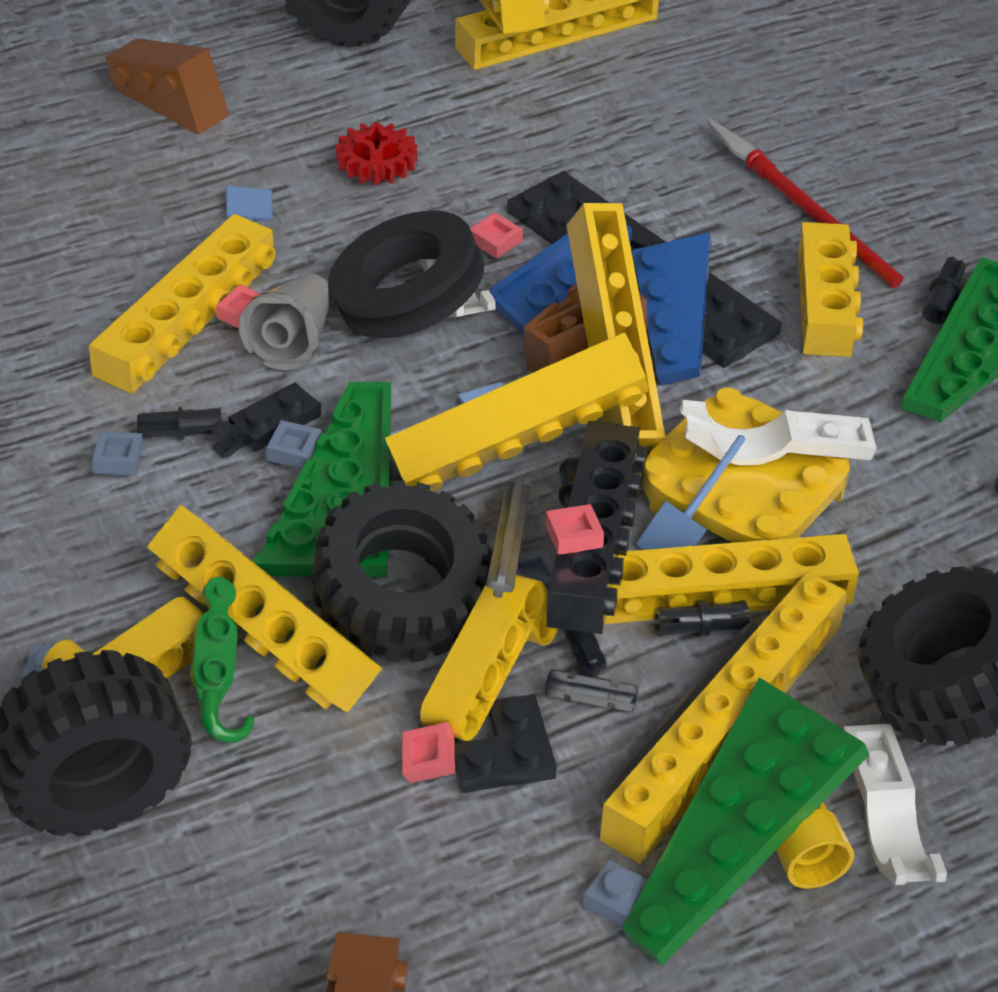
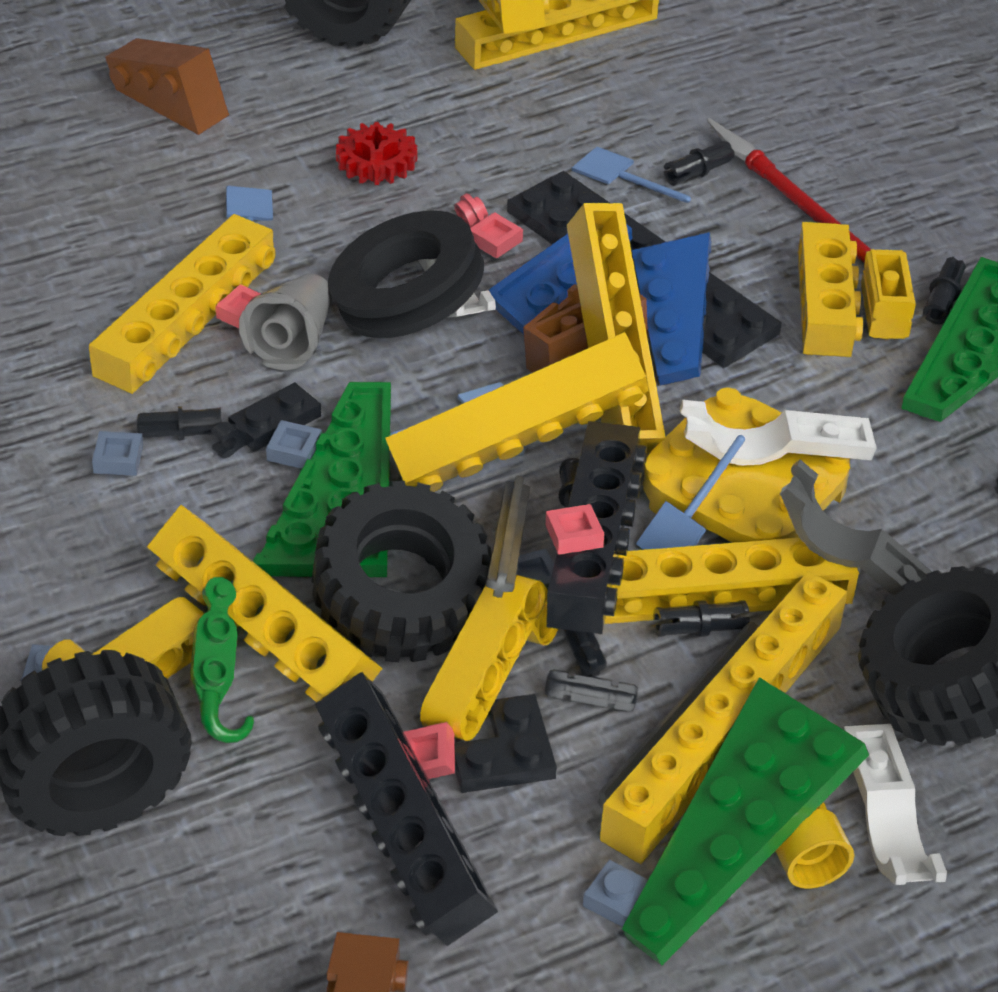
(388, 776): none -> black brick
(470, 209): none -> coral plate
(607, 166): none -> medium blue piece
(698, 162): none -> black axle
(870, 550): none -> dark grey piece
(887, 294): none -> yellow brick

